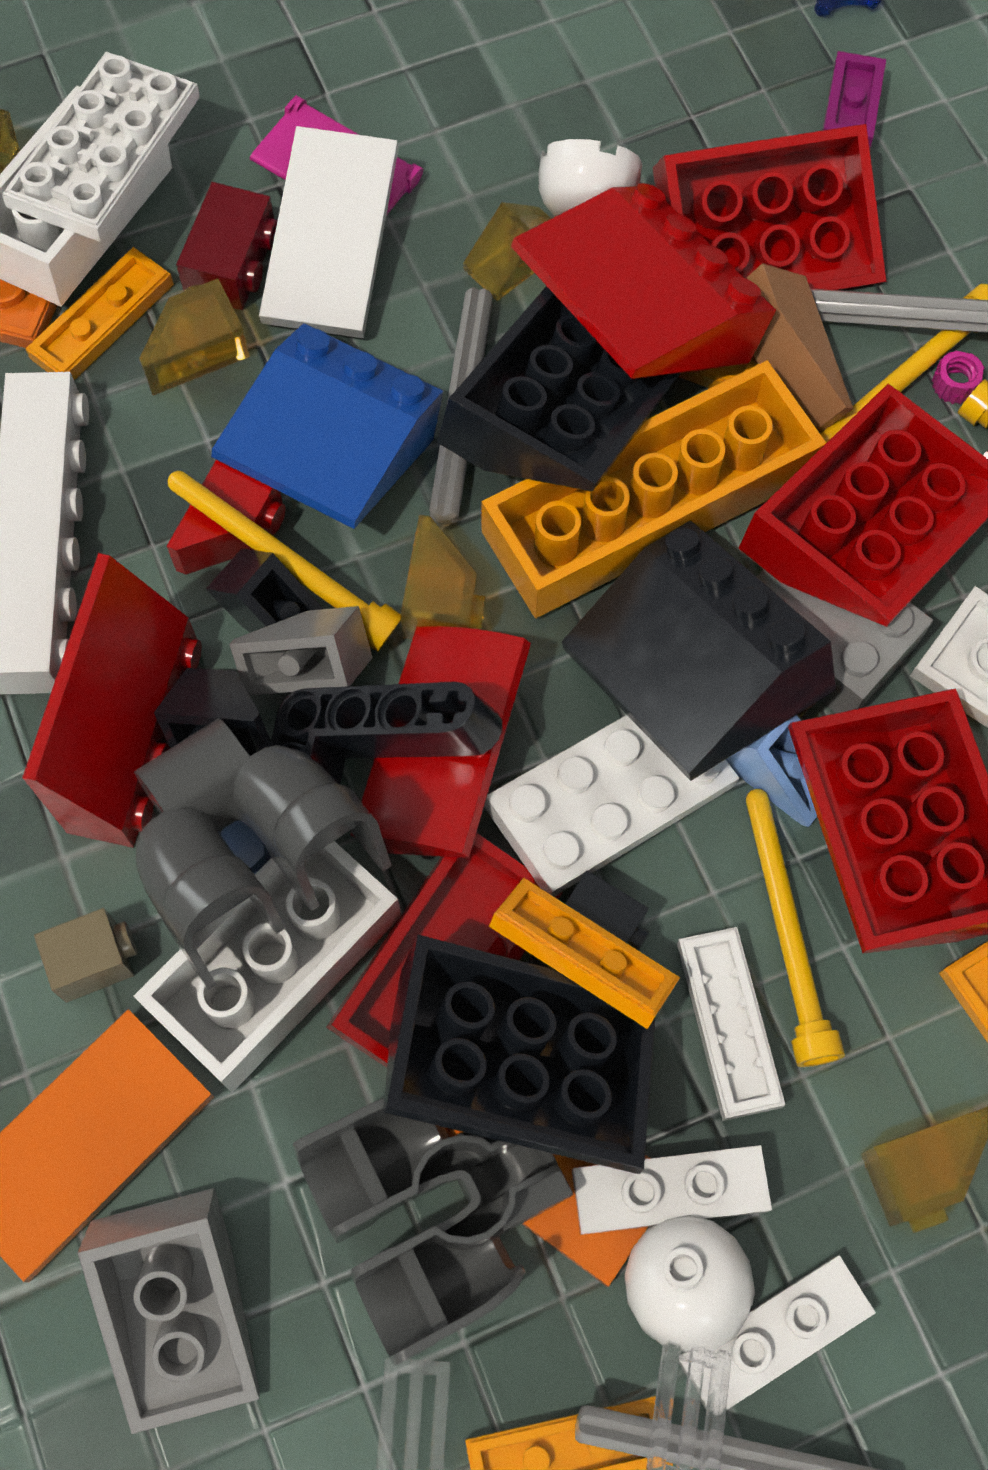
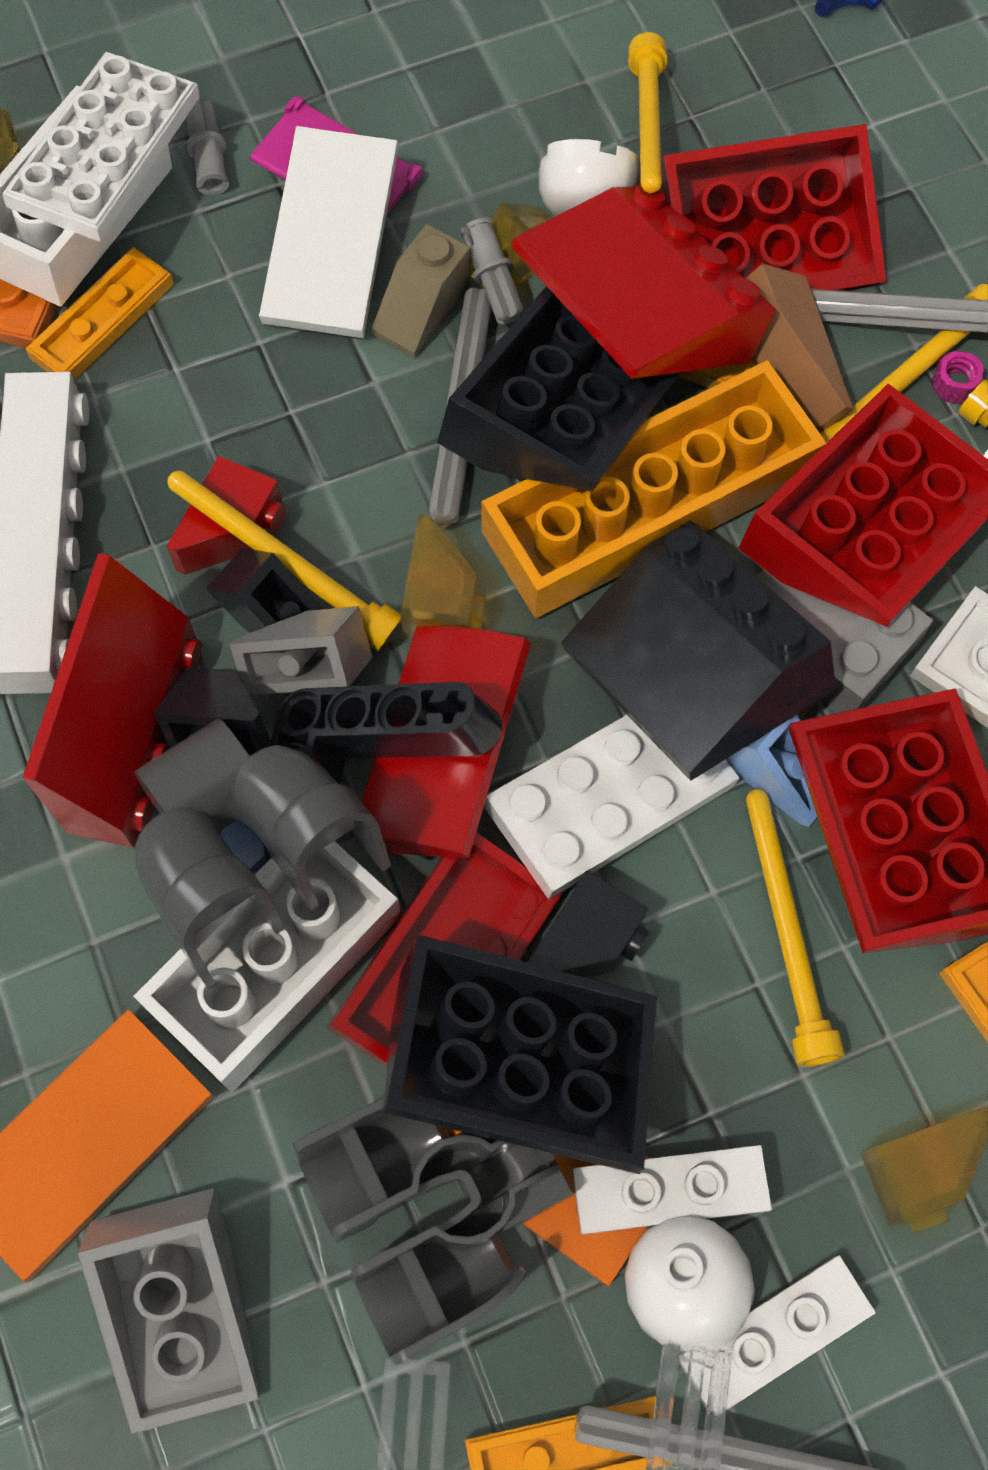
(86, 954): dark tan brick -> none
(193, 338): clear yellow slope -> none
(207, 149): none -> light grey axle
(229, 242): dark red brick -> none
(330, 425): blue slope -> none
(423, 290): none -> dark tan slope
(492, 269): none -> light grey axle
(584, 952): light orange tile -> none
(647, 61): none -> yellow piece
(730, 1024): white plate -> none
(854, 92): magenta plate -> none

